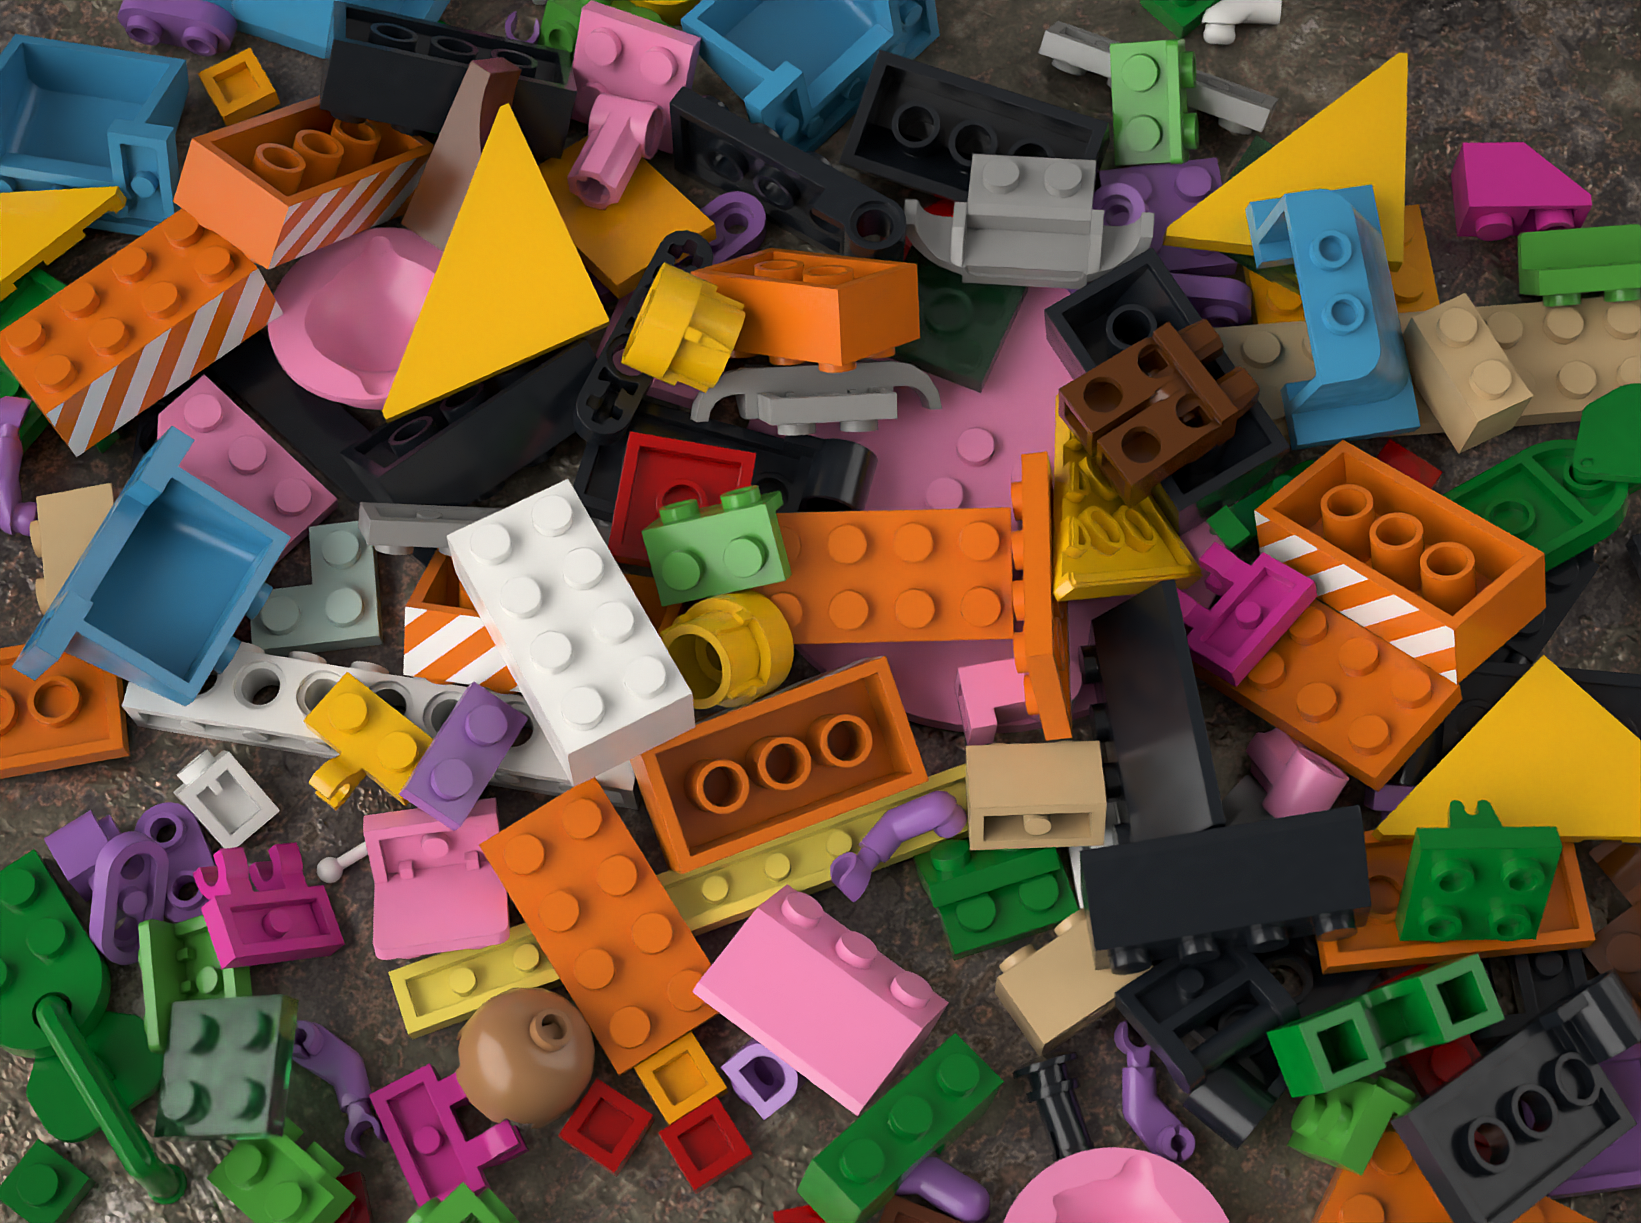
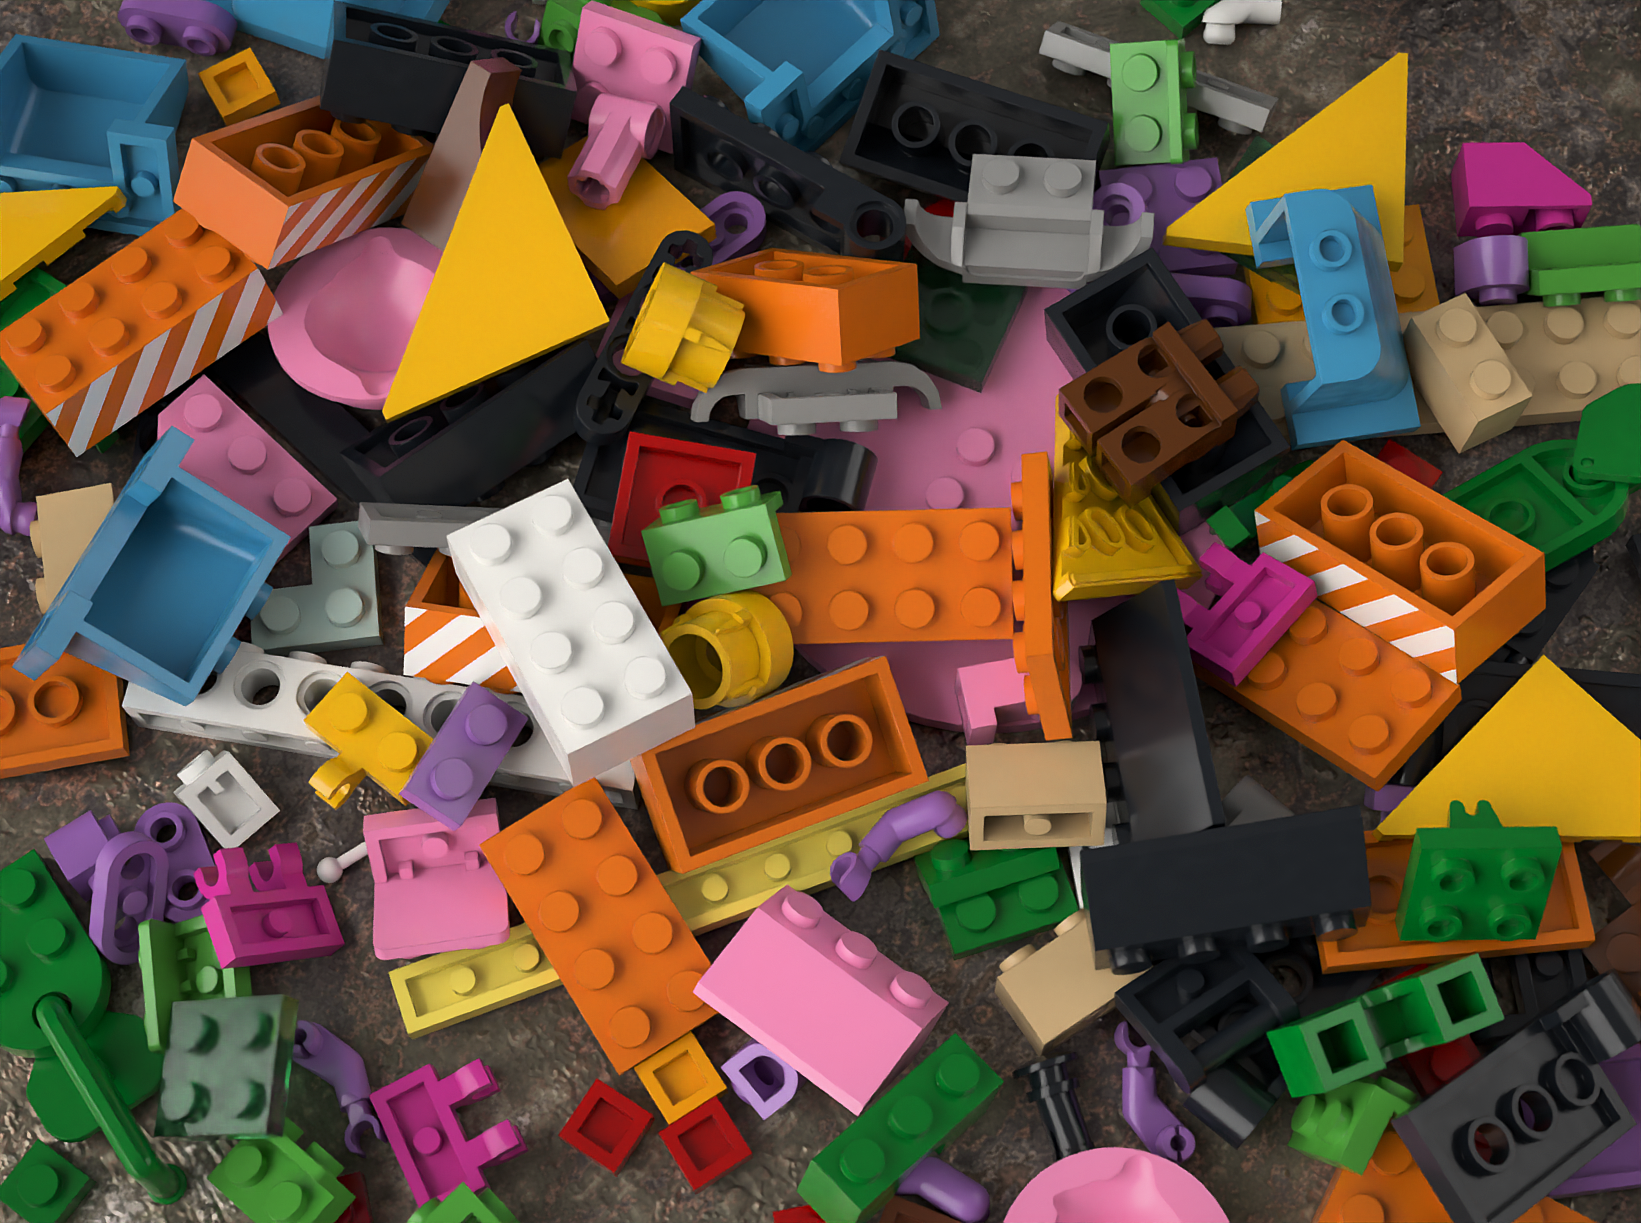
(525, 1056): medium nougat cylinder -> none
(1293, 775): bright pink piece -> none
(1492, 269): none -> medium lavender plate

